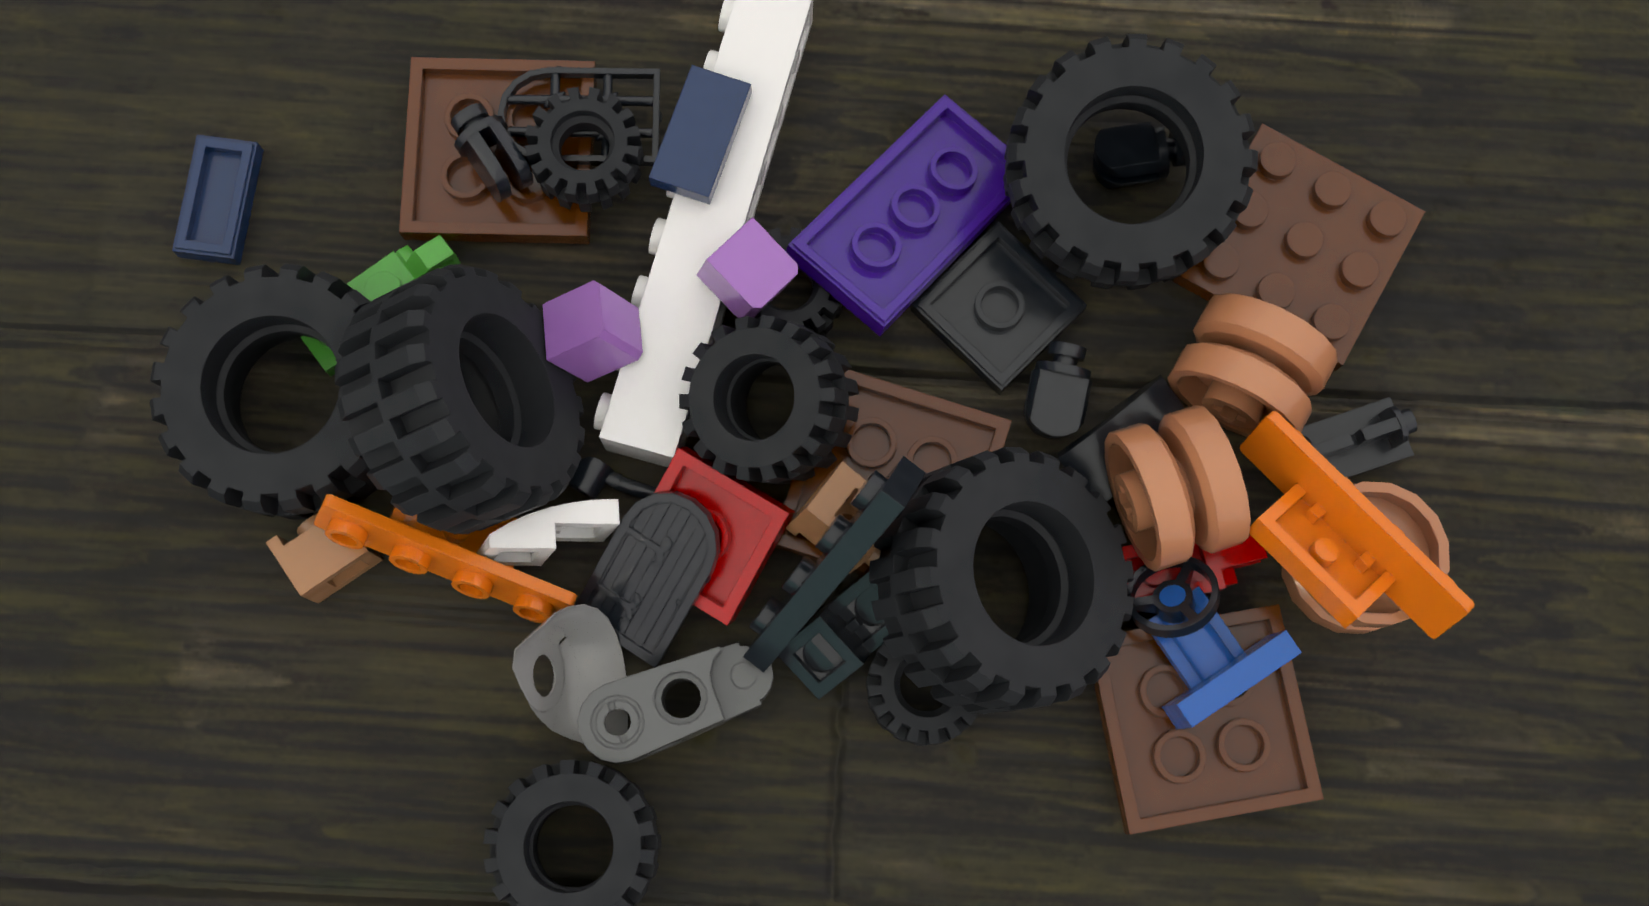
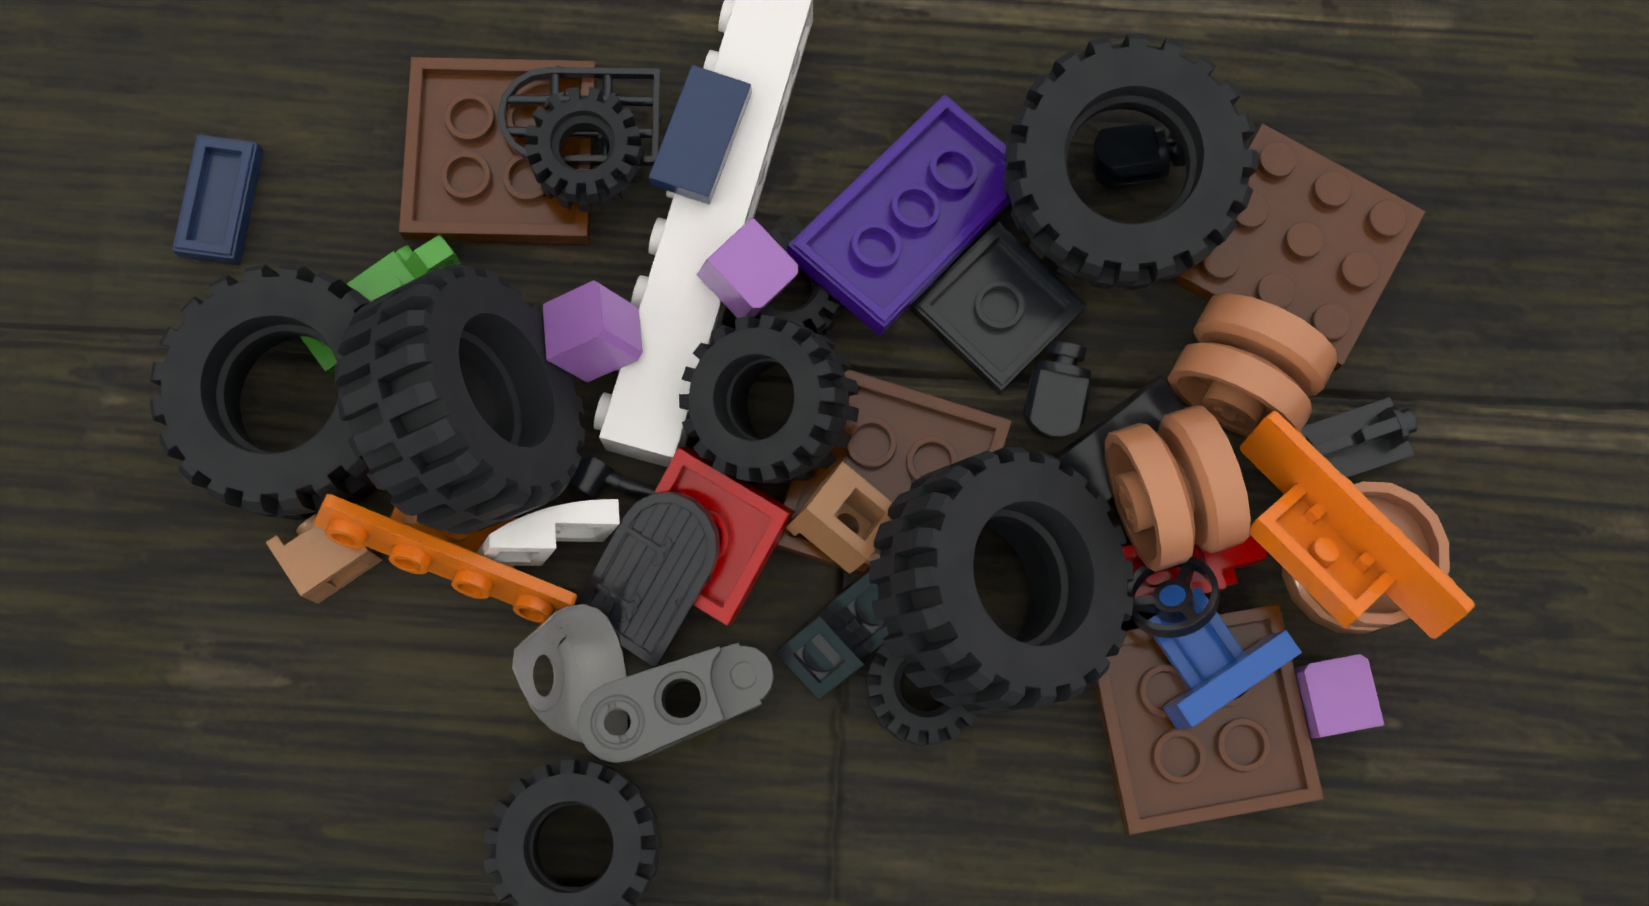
(490, 151): black arm -> none
(842, 547): black plate -> none
(1338, 696): none -> medium lavender piece

